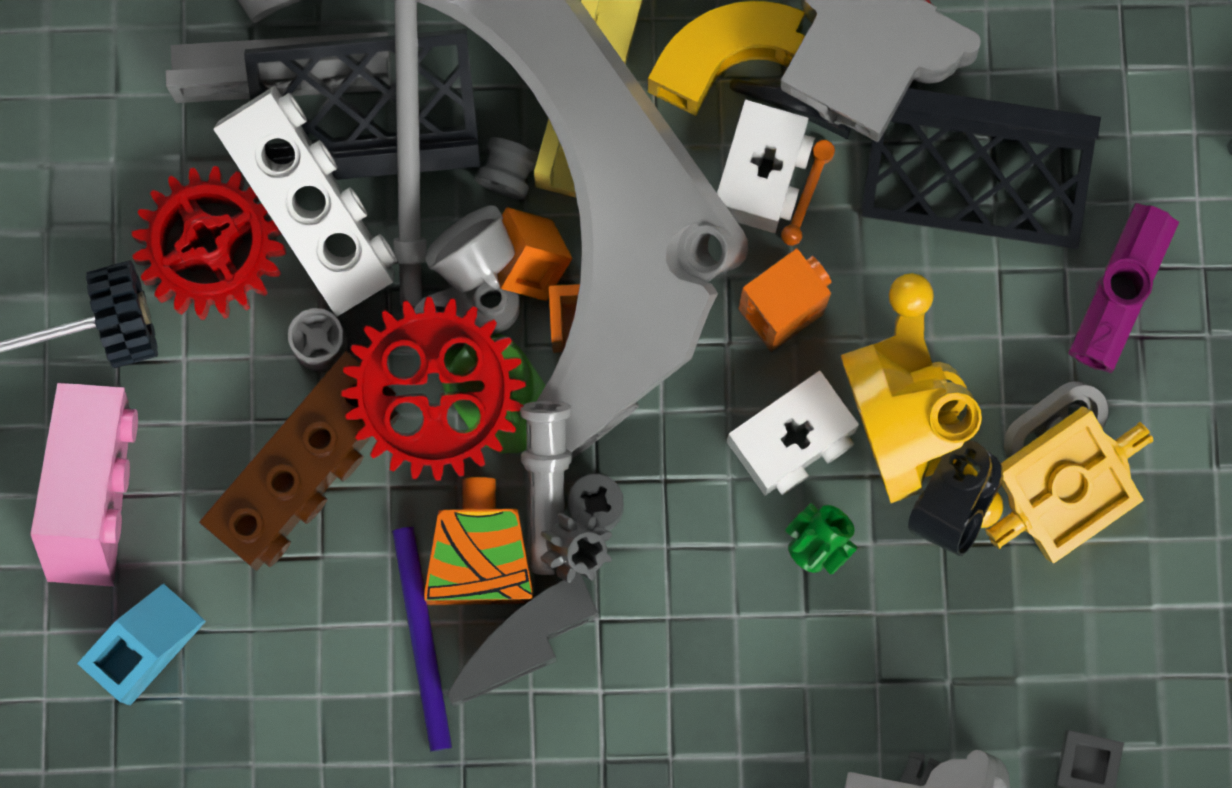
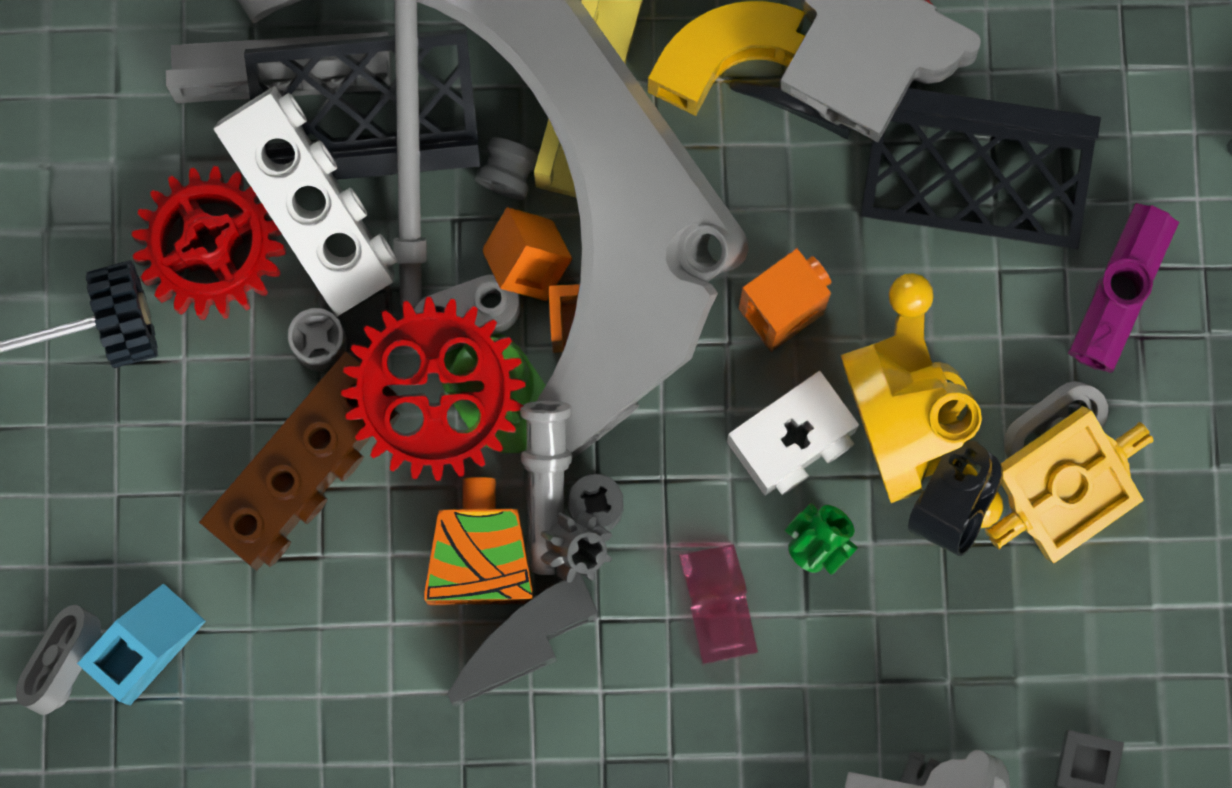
(54, 666): none -> light grey plate
(83, 484): bright pink wedge -> none
(422, 639): dark purple bar -> none
(472, 250): light grey piece -> none
(718, 604): none -> clear pink slope
(767, 135): white brick -> none
(822, 153): orange hinge -> none

